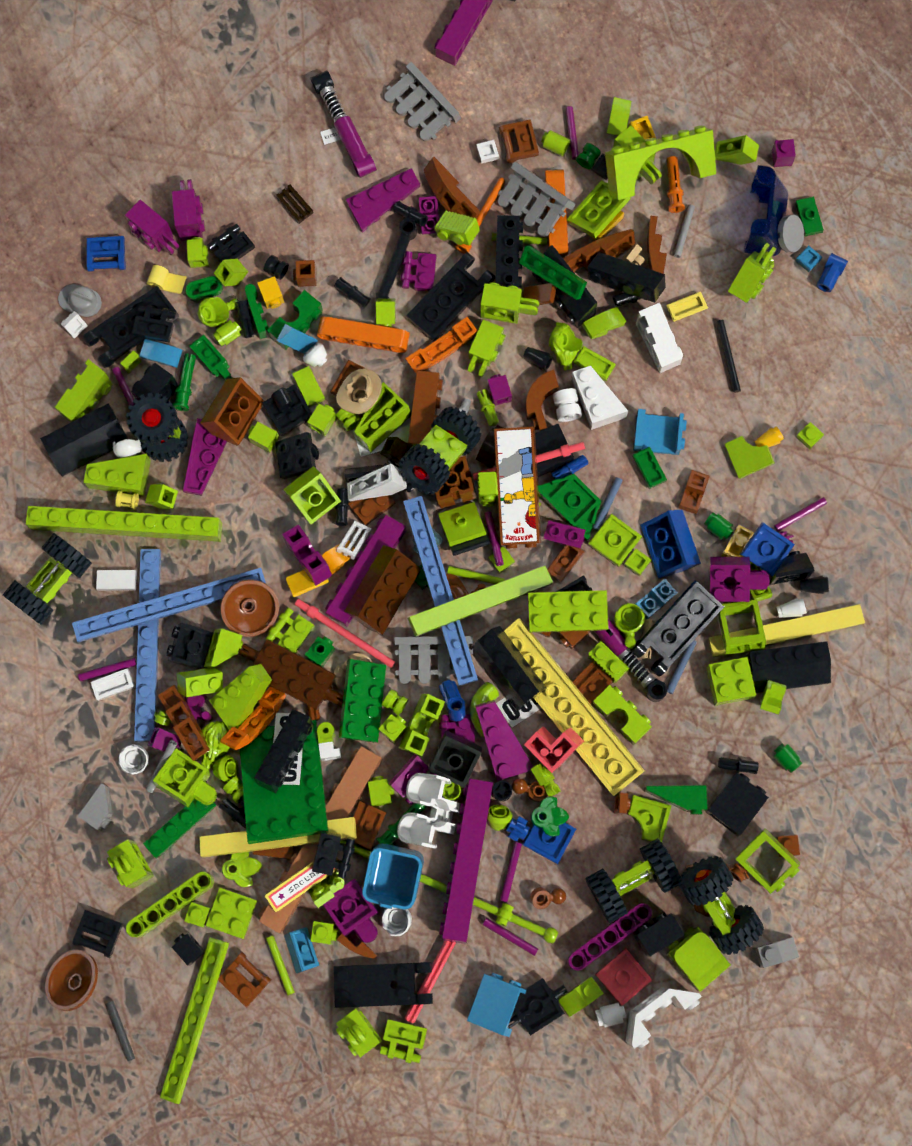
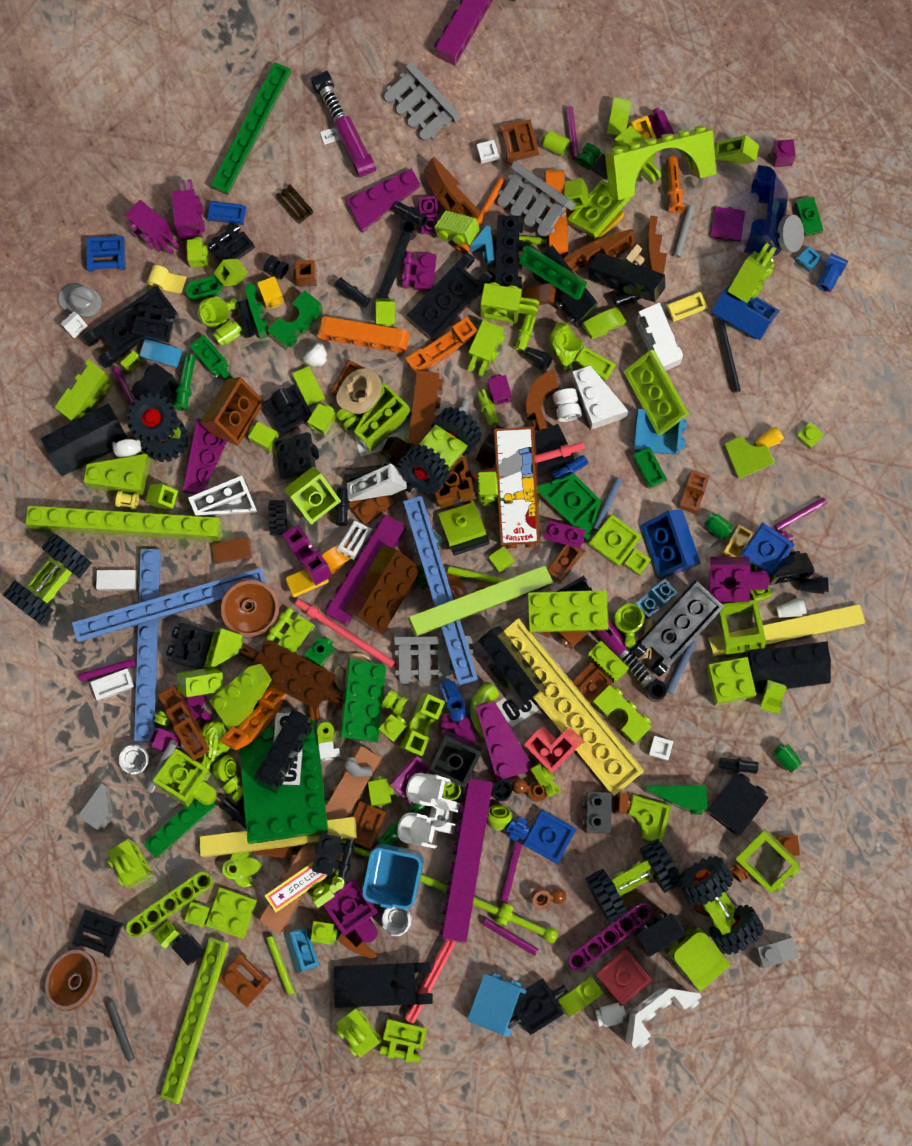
(166, 934): none -> lime plate
(224, 499): none -> white wedge
(226, 213): none -> blue tile
(232, 550): none -> dark orange slope
(251, 128): none -> green plate
(277, 517): none -> black tyre
(296, 339): dark azure slope -> none
(355, 770): none -> light grey arm
(484, 243): none -> dark azure slope
(493, 538): magenta piece -> none
(525, 333): none -> lime axle
(552, 816): green plate -> none
(577, 192): none -> lime brick
(597, 812): none -> dark grey brick
(656, 392): none -> lime plate
(660, 123): none -> magenta hinge
(661, 748): none -> white plate
(727, 224): none -> magenta piece
(752, 317): none -> blue slope

